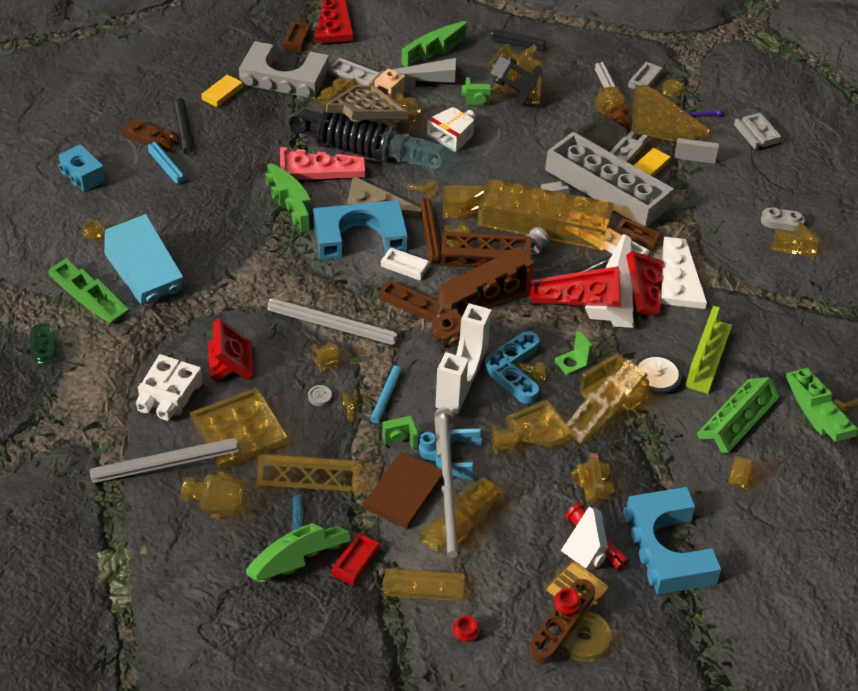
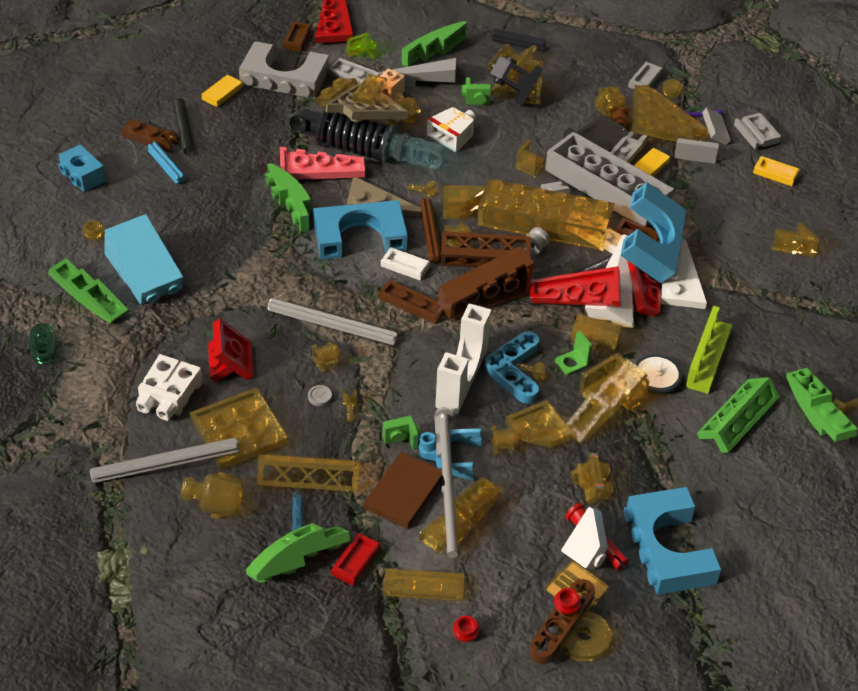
(362, 43): none -> clear neon green bracket
(370, 89): none -> clear yellow tile
(385, 395): dark azure bar -> none
(447, 328): reddish brown brick -> none
(527, 161): none -> clear yellow panel
(597, 331): none -> clear yellow hinge
(604, 75): light grey axle -> none
(668, 219): none -> dark azure arch
(716, 126): none -> light grey tile
(741, 471): clear yellow piece -> none
(776, 171): none -> yellow tile
(781, 219): light grey plate -> none

